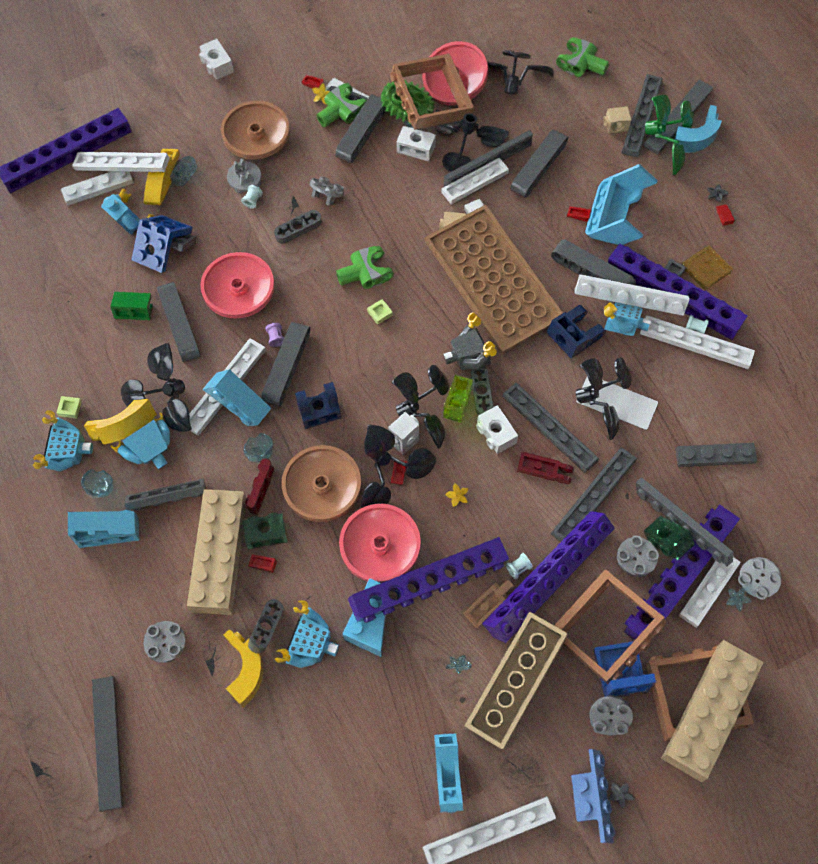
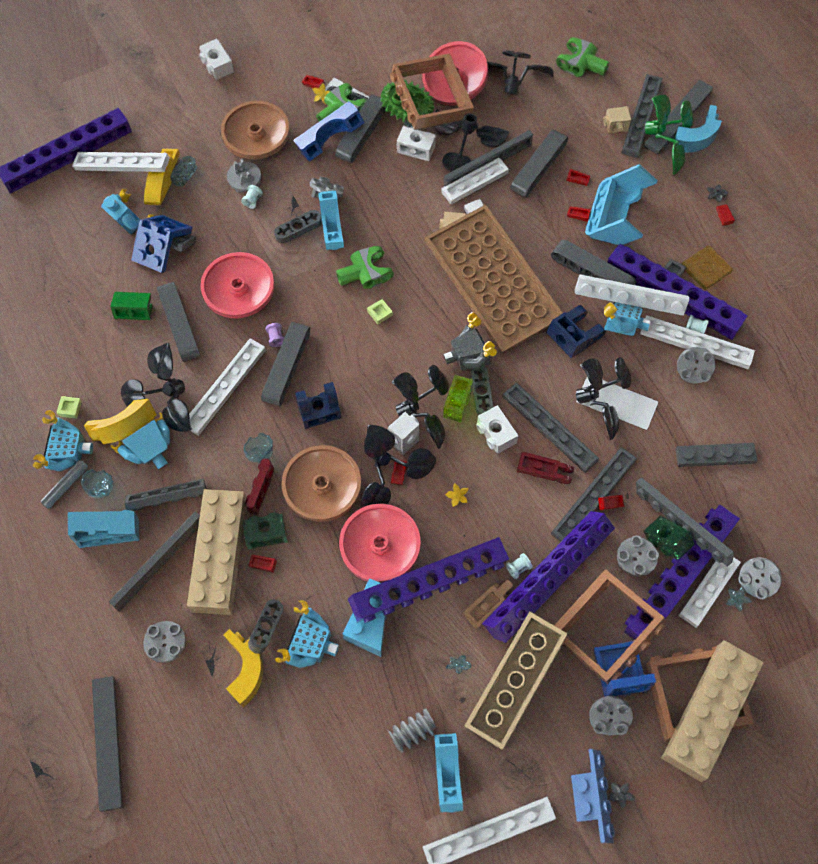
(64, 484): none -> light grey axle
(96, 186): white plate -> none
(153, 565): none -> dark grey tile
(237, 397): medium azure wedge -> none
(331, 220): none -> medium azure arch
(345, 118): none -> blue arch
(412, 730): none -> light grey piece
(577, 177): none -> red piece
(611, 502): none -> red piece
(705, 365): none -> light grey plate

